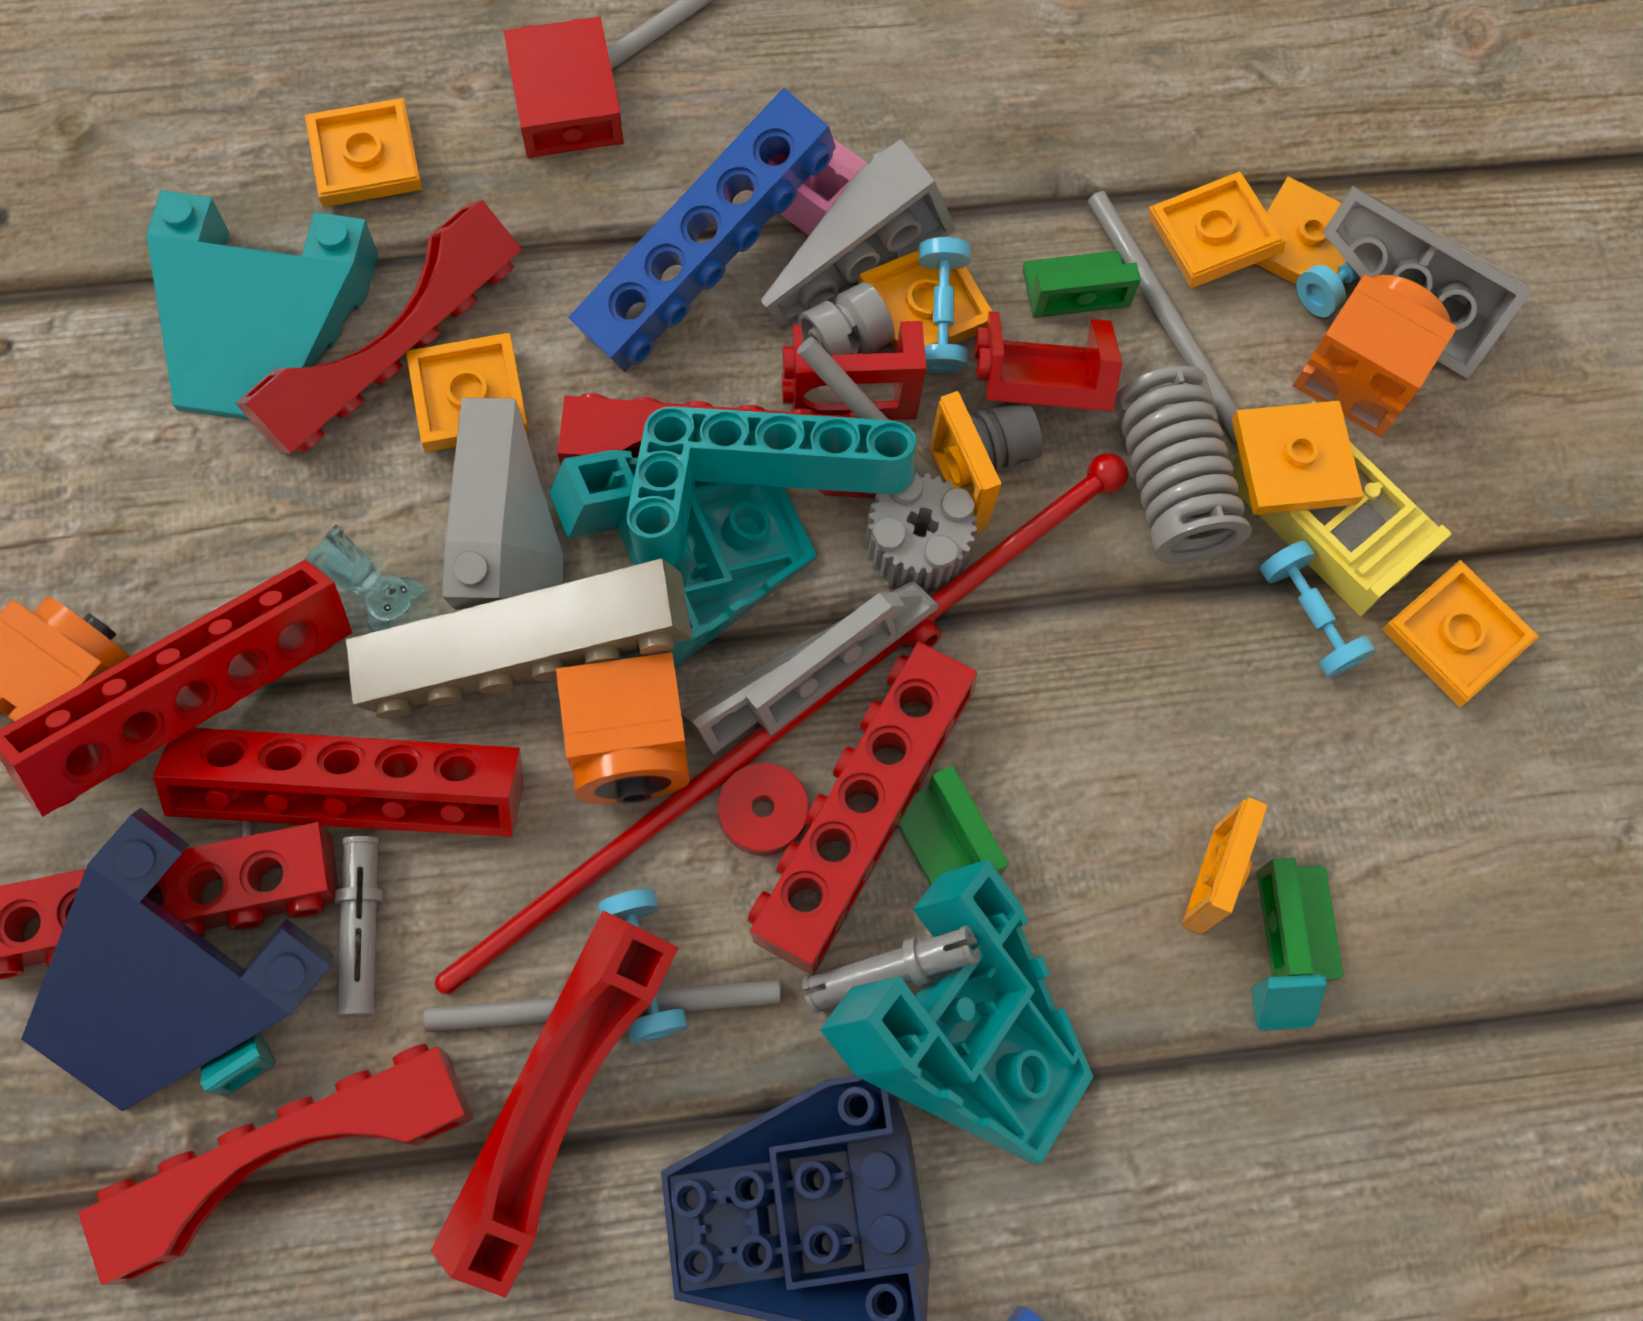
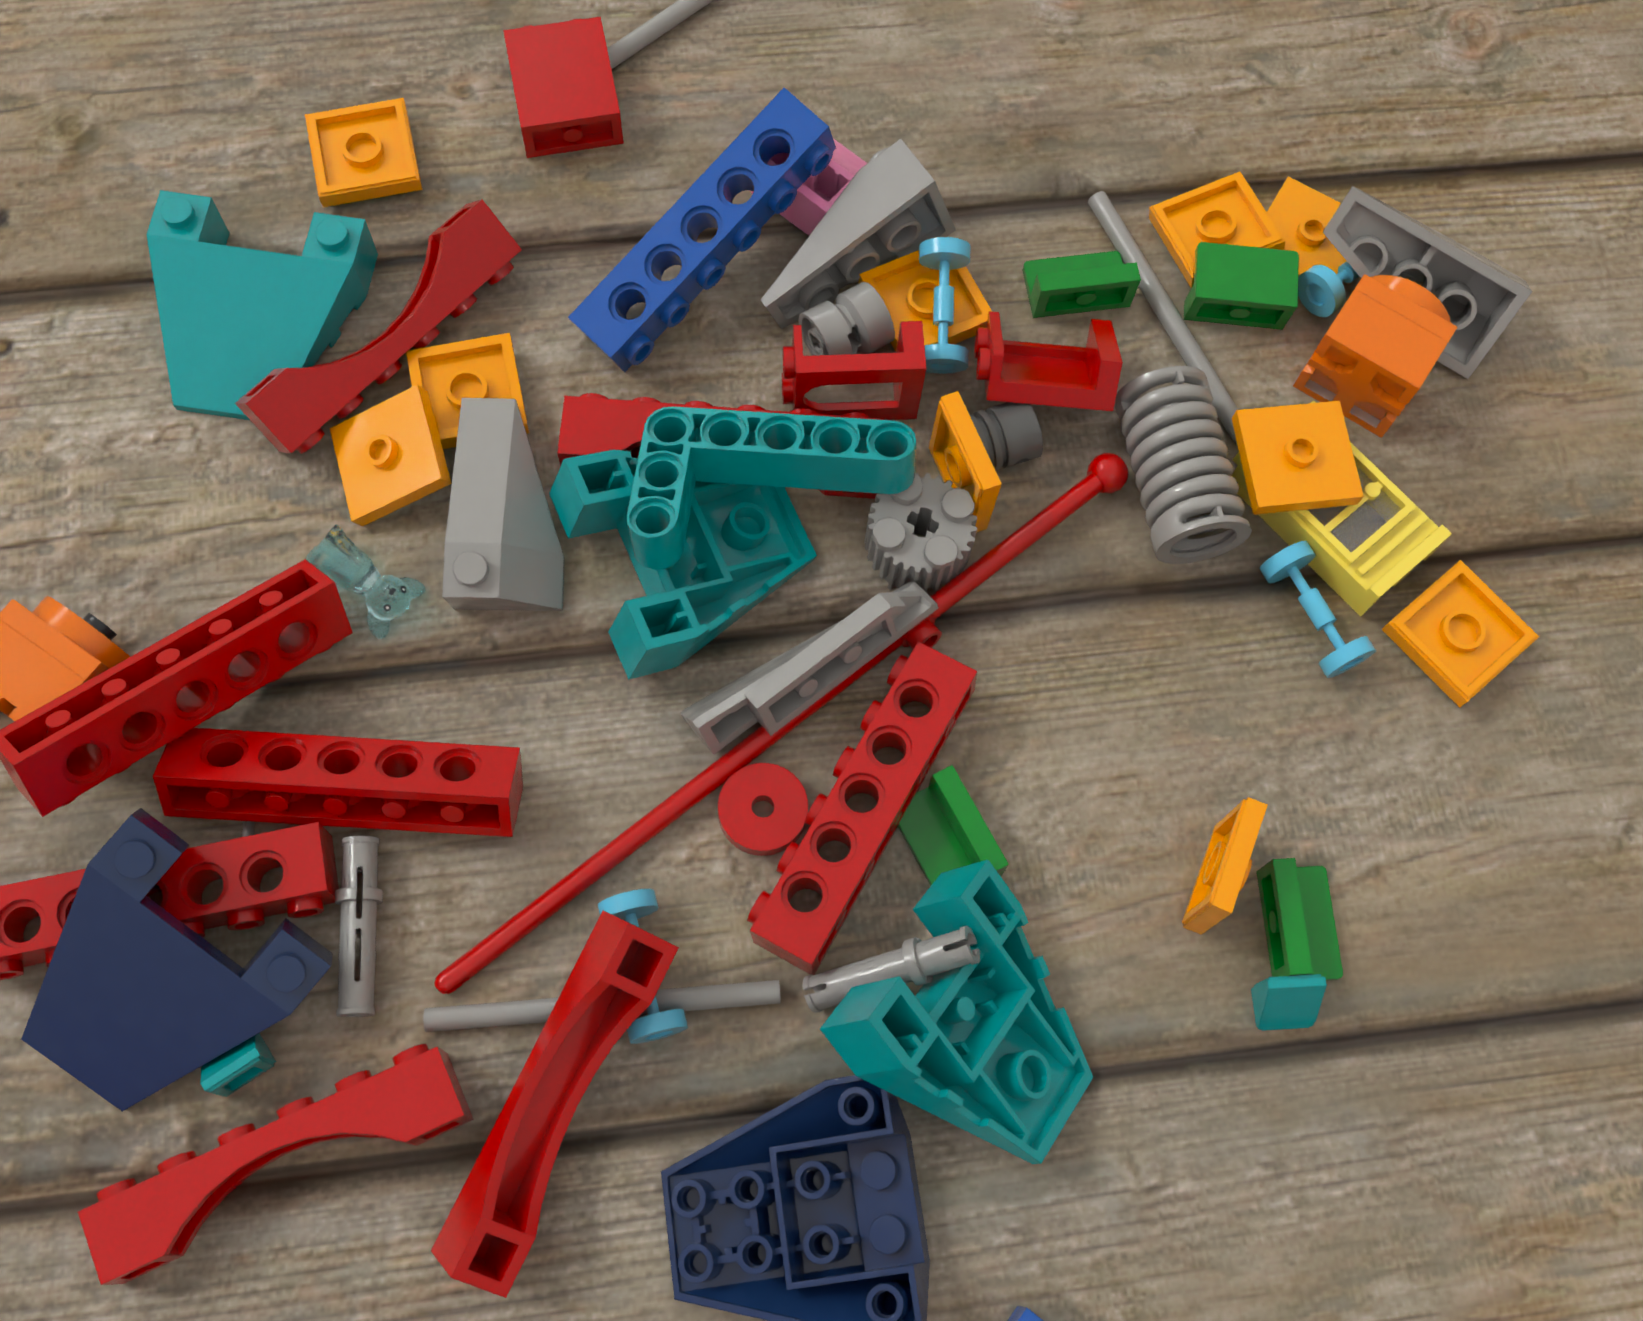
(390, 455): none -> light orange plate
(519, 639): brick -> none
(623, 729): orange piece -> none
(849, 392): light grey bar -> none
(1243, 286): none -> green panel

